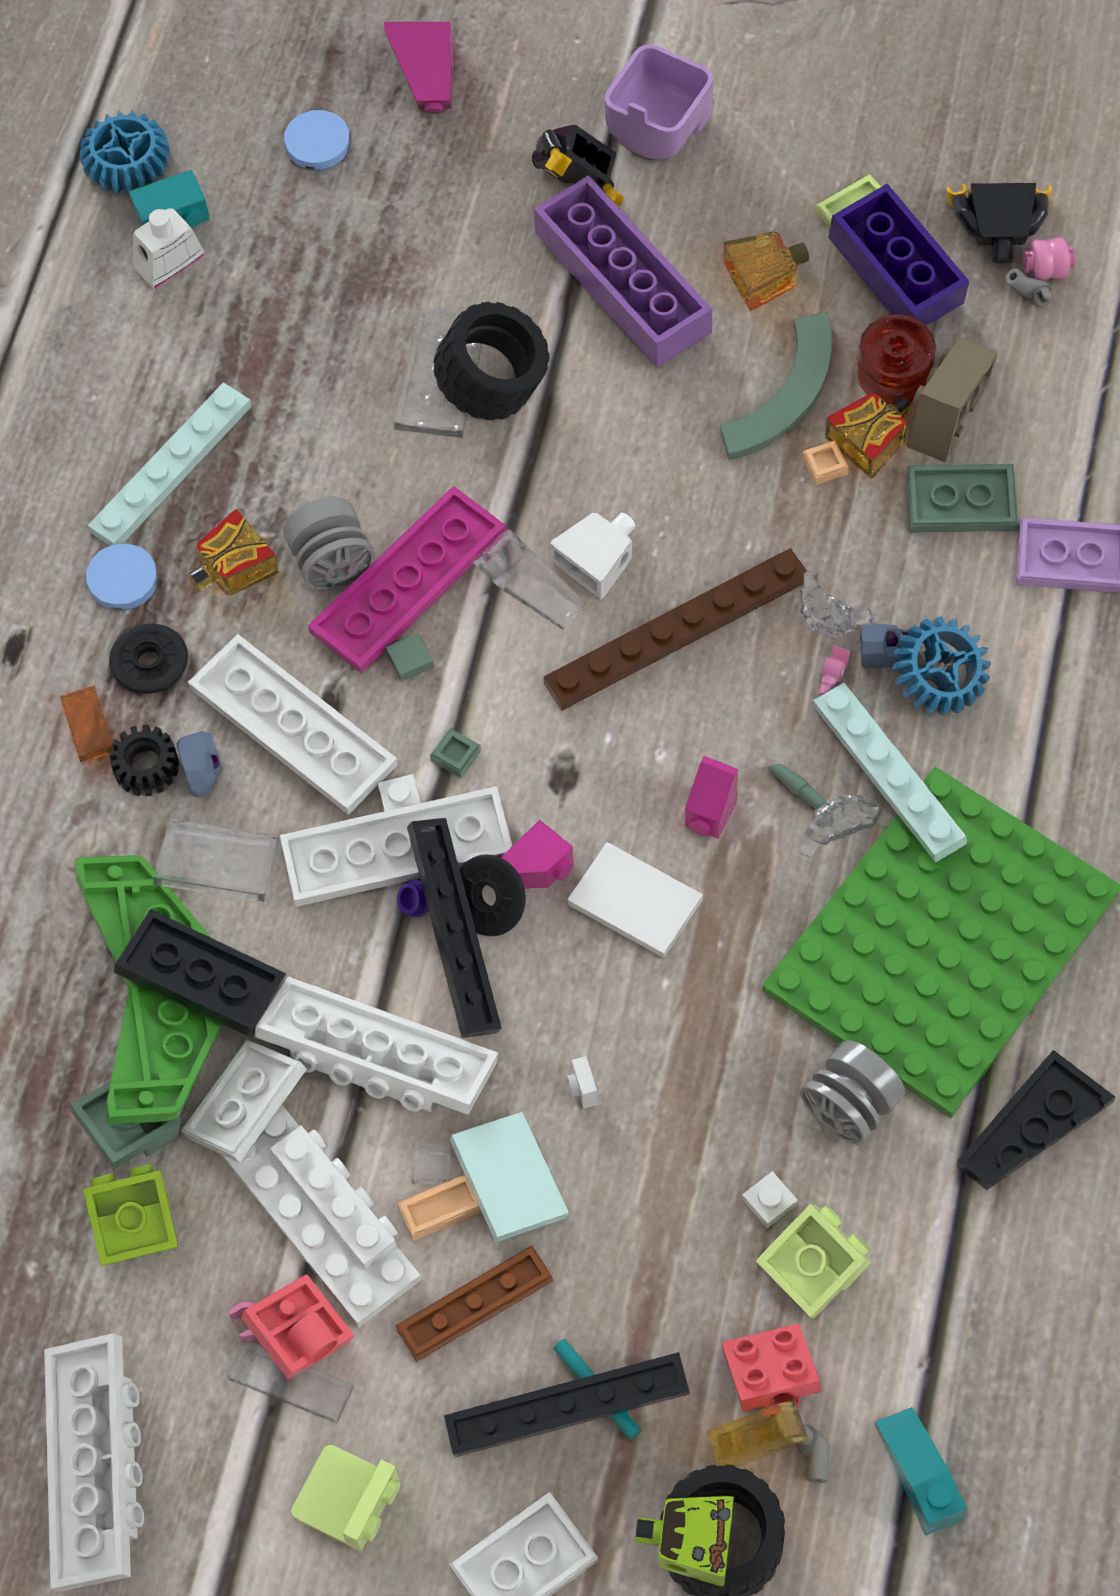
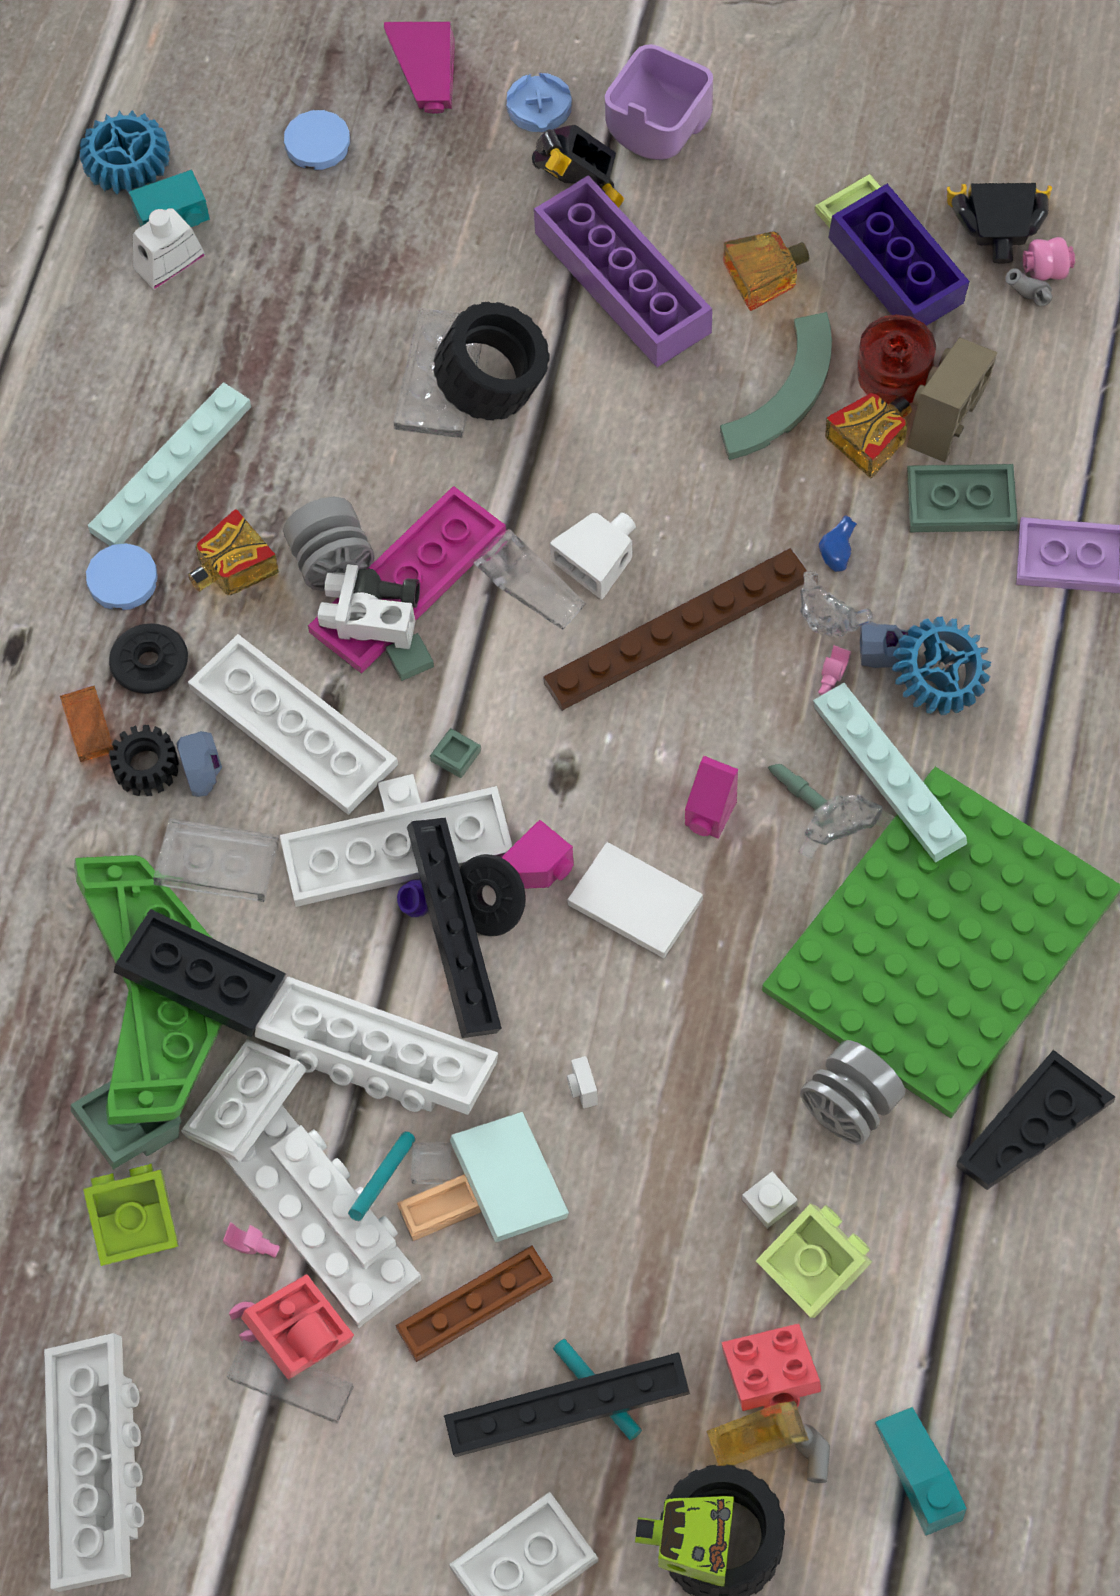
(249, 1241): none -> bright pink piece
(346, 1496): yellowish green bracket -> none
(363, 613): none -> white hips
(381, 1176): none -> teal bar
(539, 102): none -> light blue tile
(825, 462): light nougat tile -> none
(836, 546): none -> blue animal

